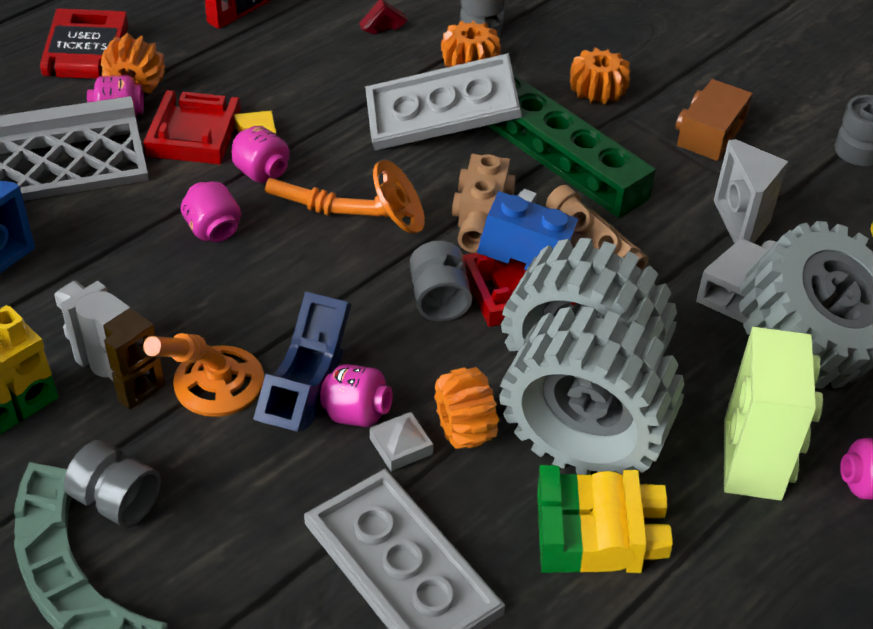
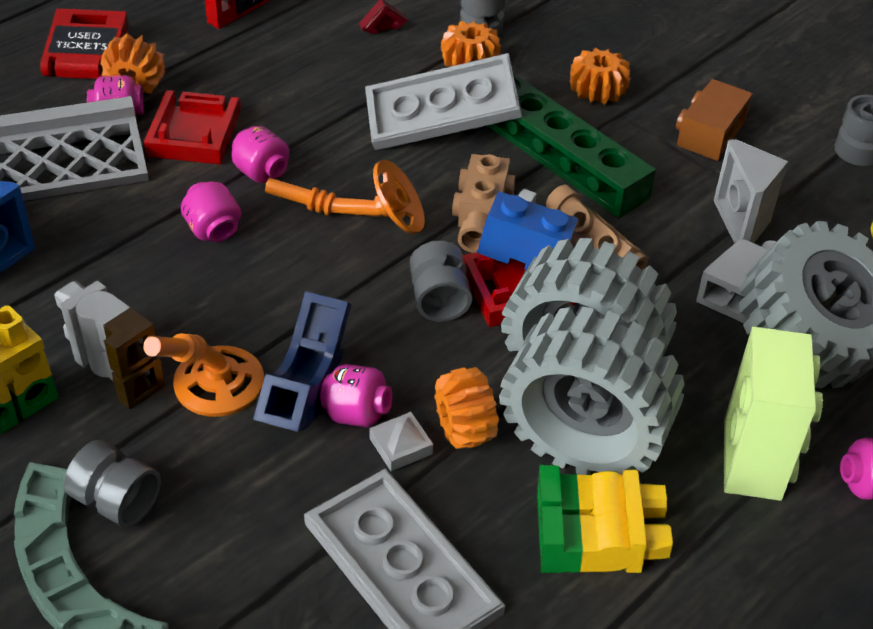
(248, 120): yellow tile -> none

